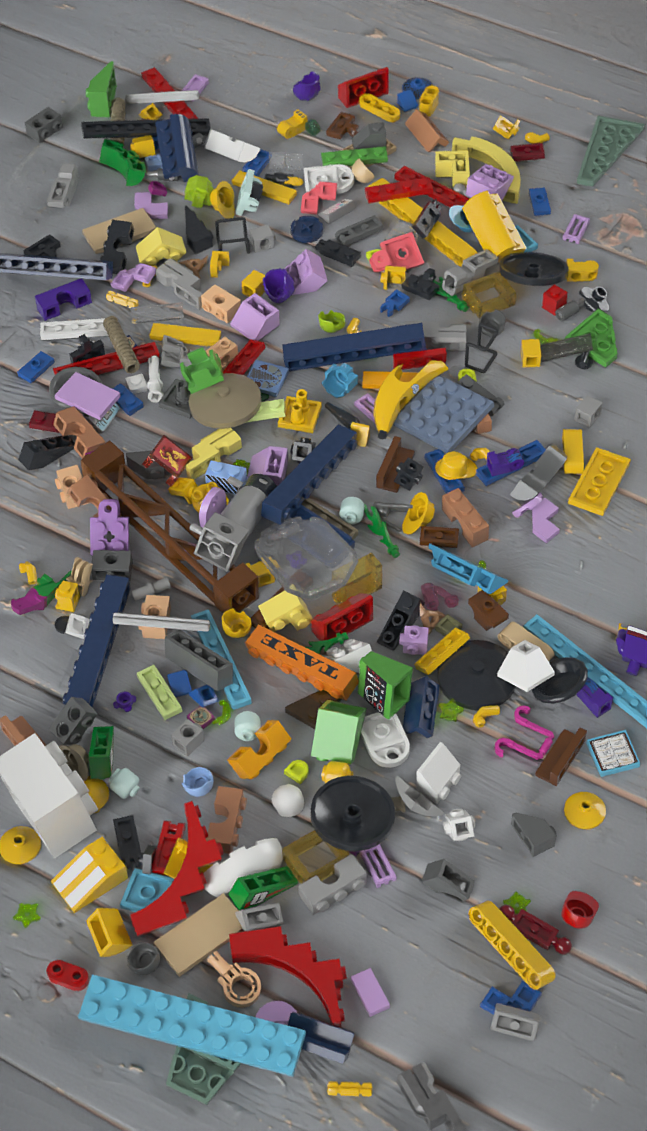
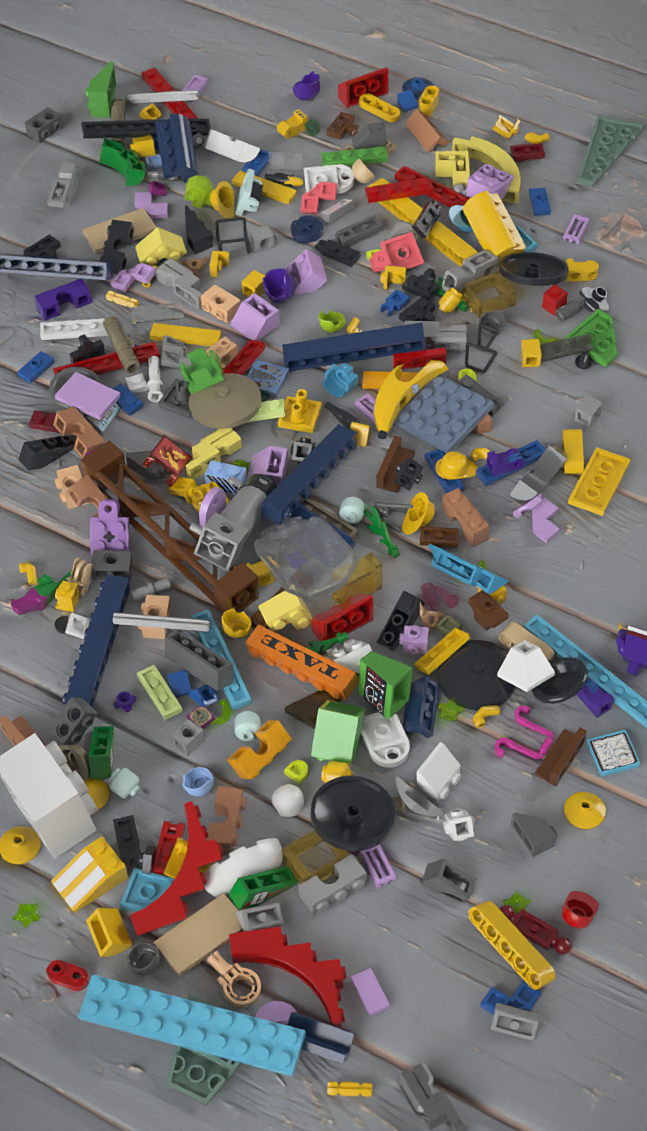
(418, 311): none -> black hinge
(450, 300): none -> yellow brick

